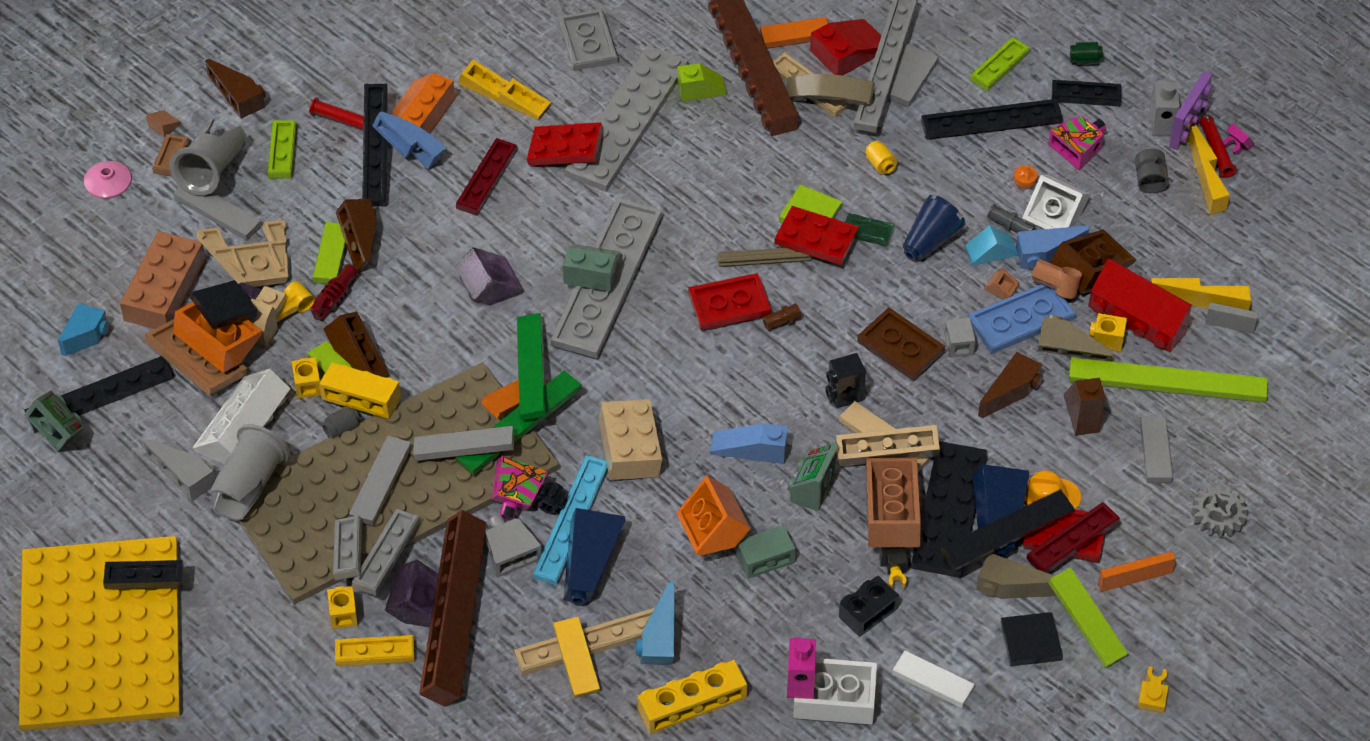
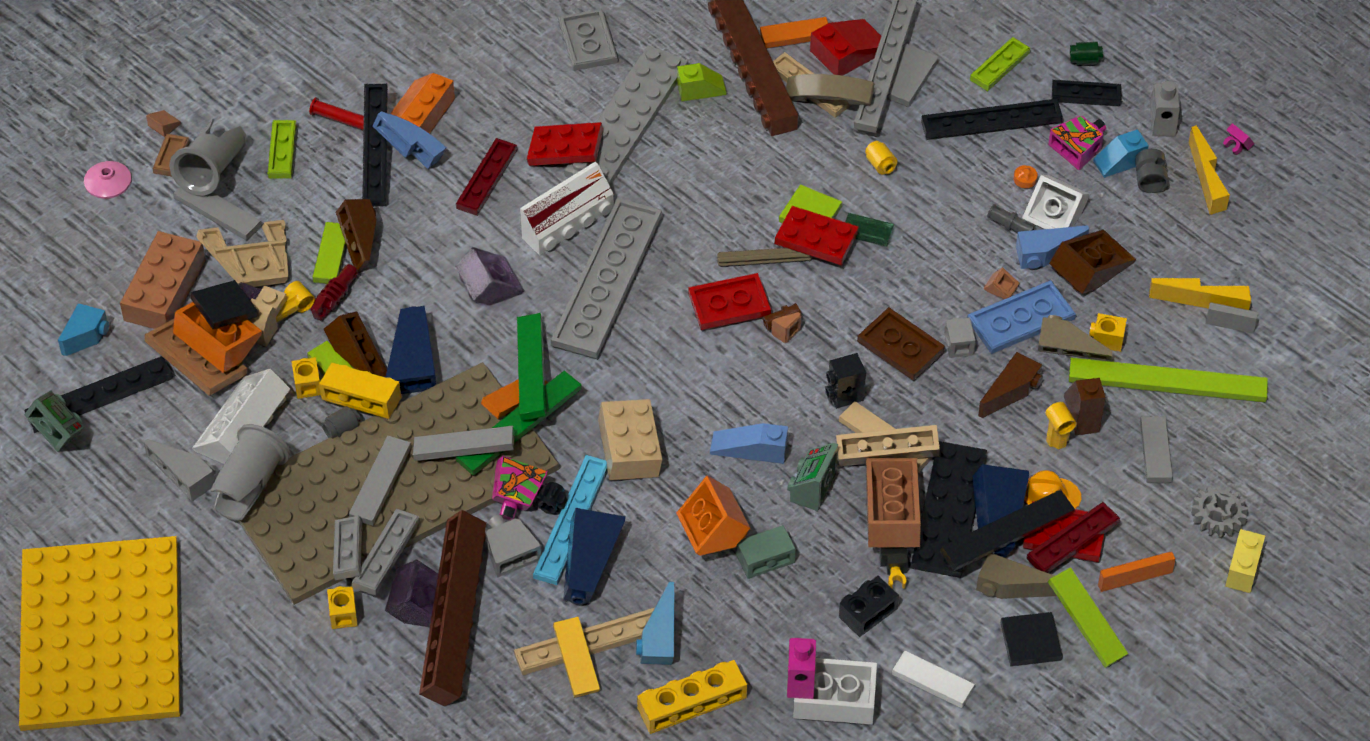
(143, 574): black plate -> none
(237, 88): reddish brown slope -> none
(374, 650): yellow tile -> none
(411, 352): none -> dark blue slope
(511, 94): yellow slope -> none
(566, 209): none -> white slope
(590, 267): sand green slope -> none
(786, 326): none -> nougat slope
(932, 227): dark blue cone -> none
(990, 246): medium azure slope -> none
(1060, 425): none -> yellow piece
(1063, 280): nougat piece -> none
(1120, 153): none -> dark azure slope
(1148, 308): red slope -> none
(1153, 692): yellow plate -> none
(1190, 111): medium lavender plate -> none
(1225, 165): red pin -> none
(1245, 561): none -> light yellow brick

